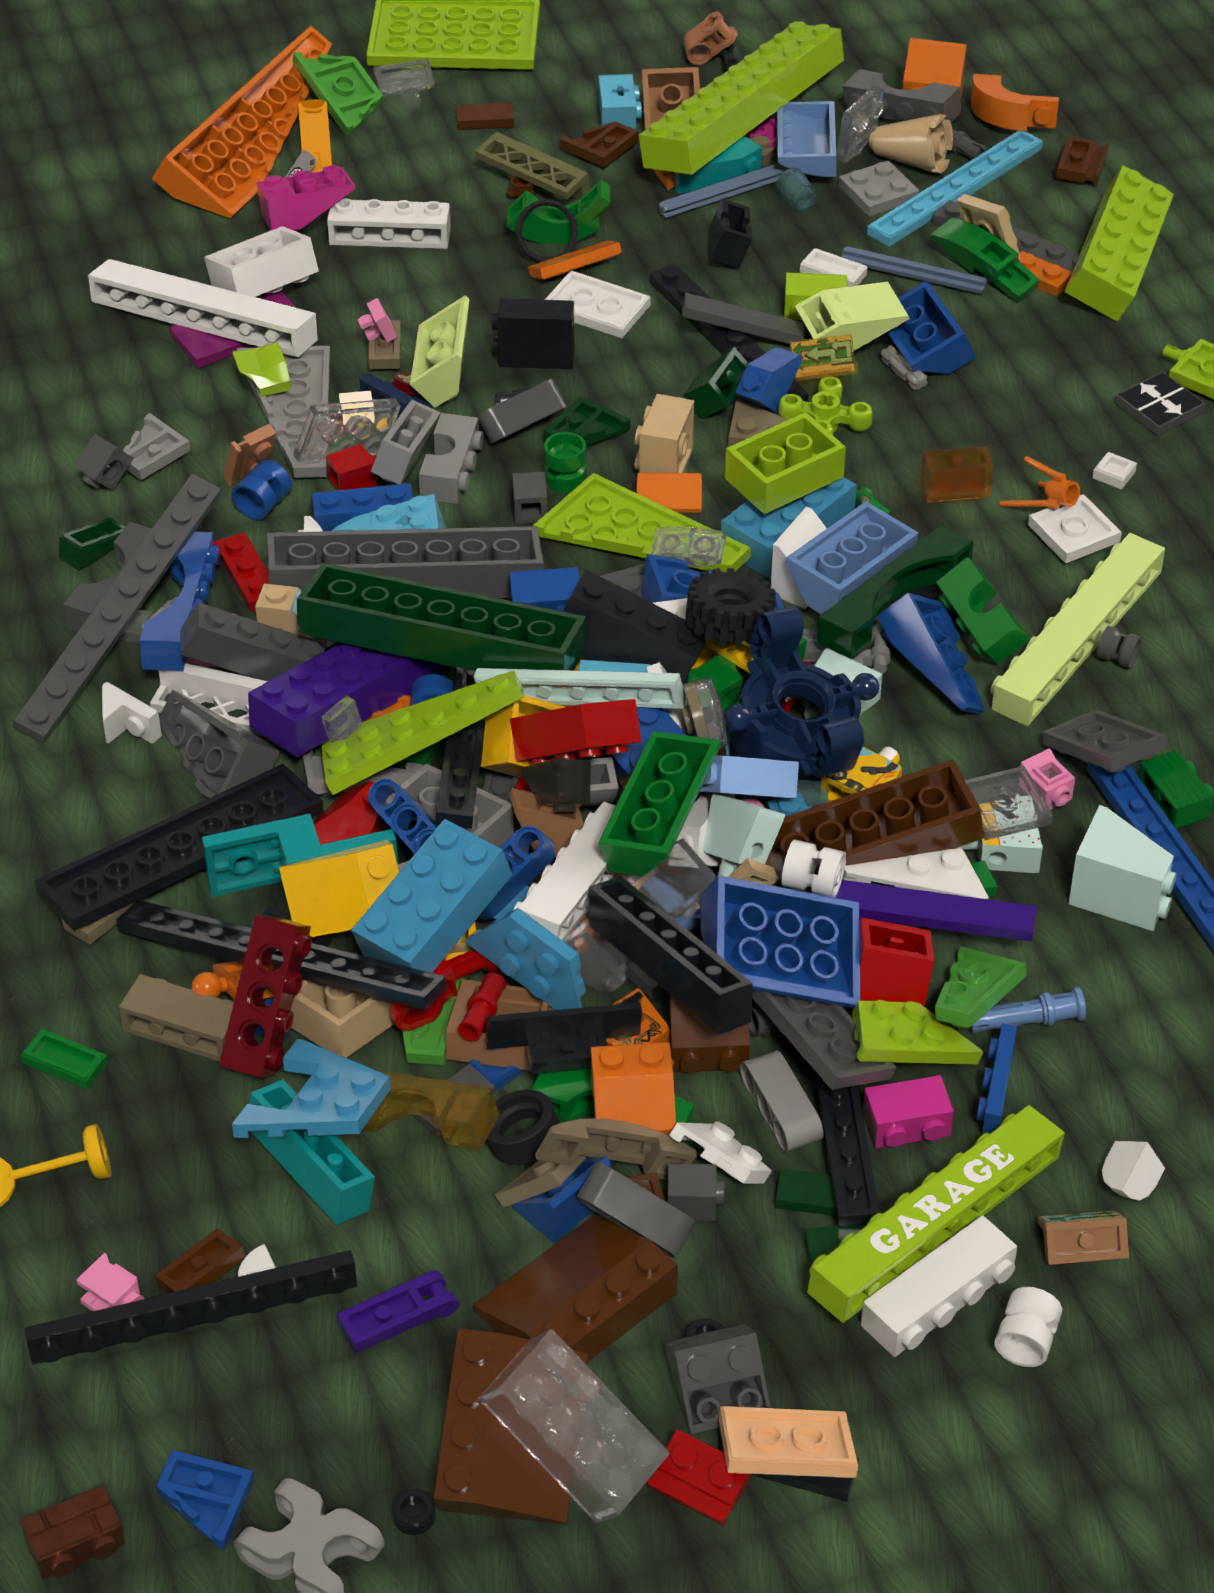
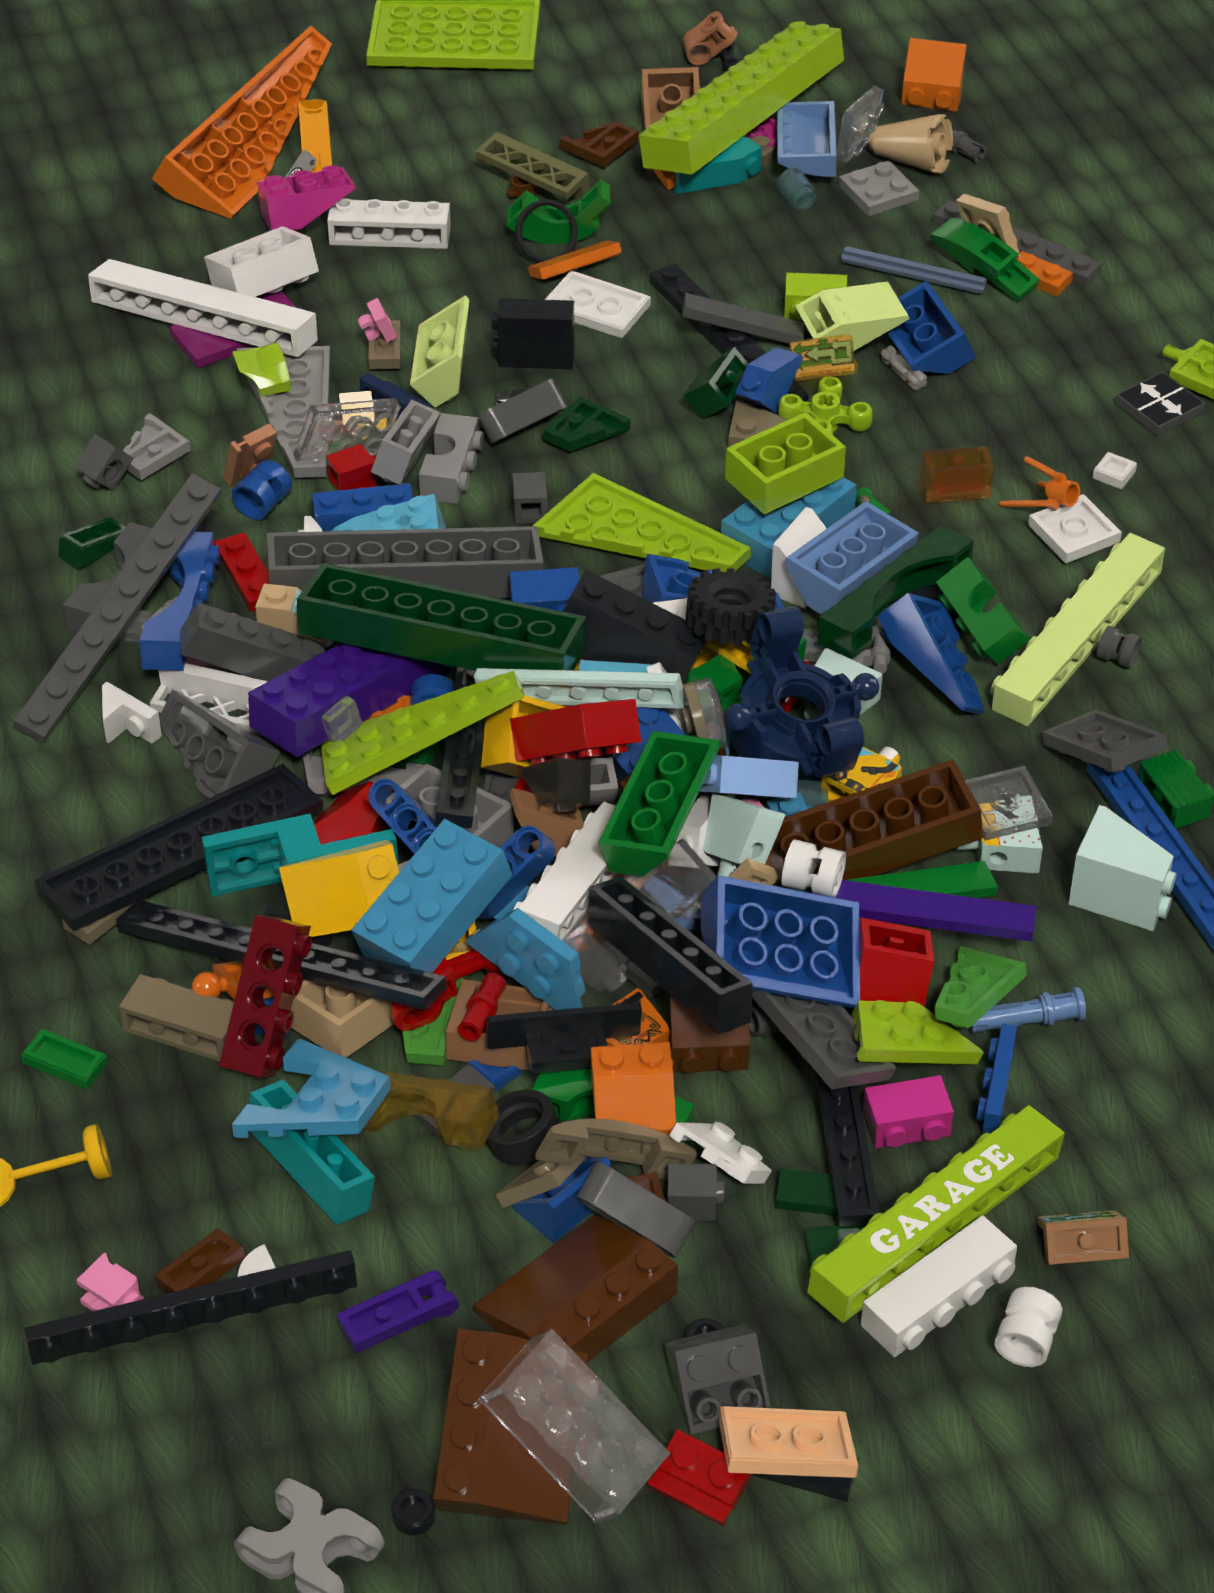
(73, 1533): copper brick -> none
(205, 1493): blue wing -> none
(344, 86): bright green wing -> none
(402, 382): dark red tile -> none
(405, 80): clear plate -> none
(485, 116): reddish brown tile -> none
(564, 461): green wheel -> none
(619, 100): medium azure brick -> none
(665, 436): tan brick -> none
(673, 490): orange slope -> none
(690, 544): clear slope -> none
(721, 190): sand blue axle -> none
(730, 233): black brick -> none
(781, 1101): light grey beam -> none
(825, 263): white tile -> none
(905, 104): dark grey arch -> none
(933, 872): white wing -> none
(962, 181): medium azure tile -> none
(1009, 109): orange arch -> none
(1051, 778): bright pink window -> none
(1082, 160): reddish brown plate -> none
(1119, 243): lime brick -> none
(1132, 1169): white brick -> none

